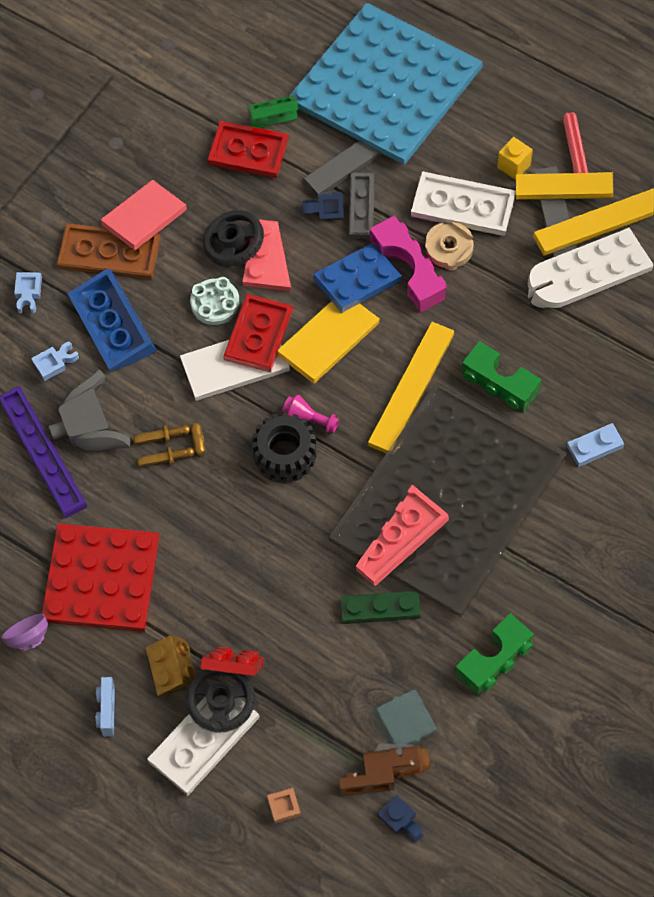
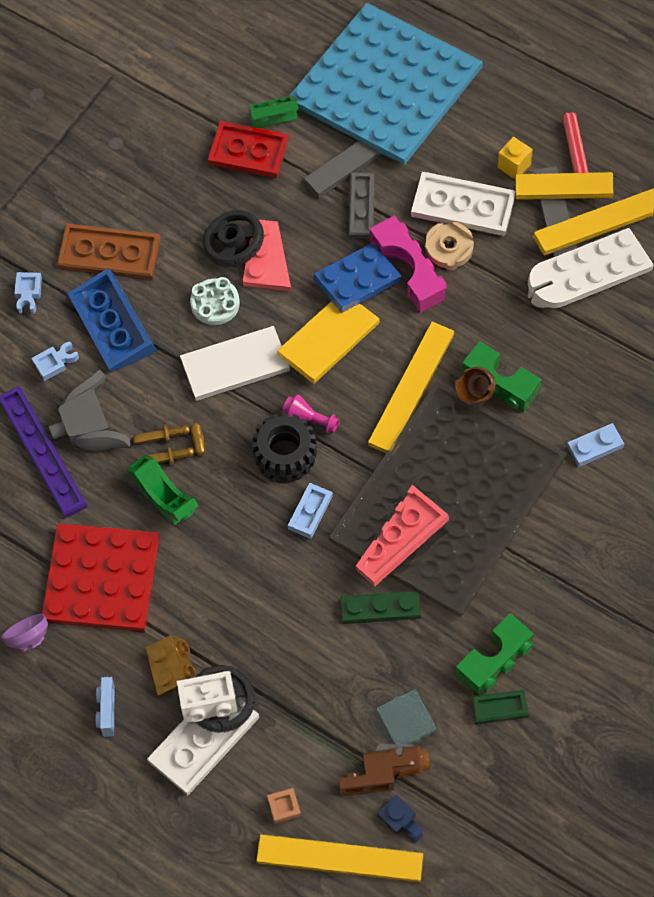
(143, 215): coral tile -> none
(160, 490): none -> green arch
(207, 696): none -> white bracket
(241, 663): red plate -> none
(258, 333): red tile -> none
(310, 510): none -> light blue plate
(329, 205): dark blue plate -> none
(340, 858): none -> yellow tile
(475, 386): none -> reddish brown hair
(500, 707): none -> dark green tile

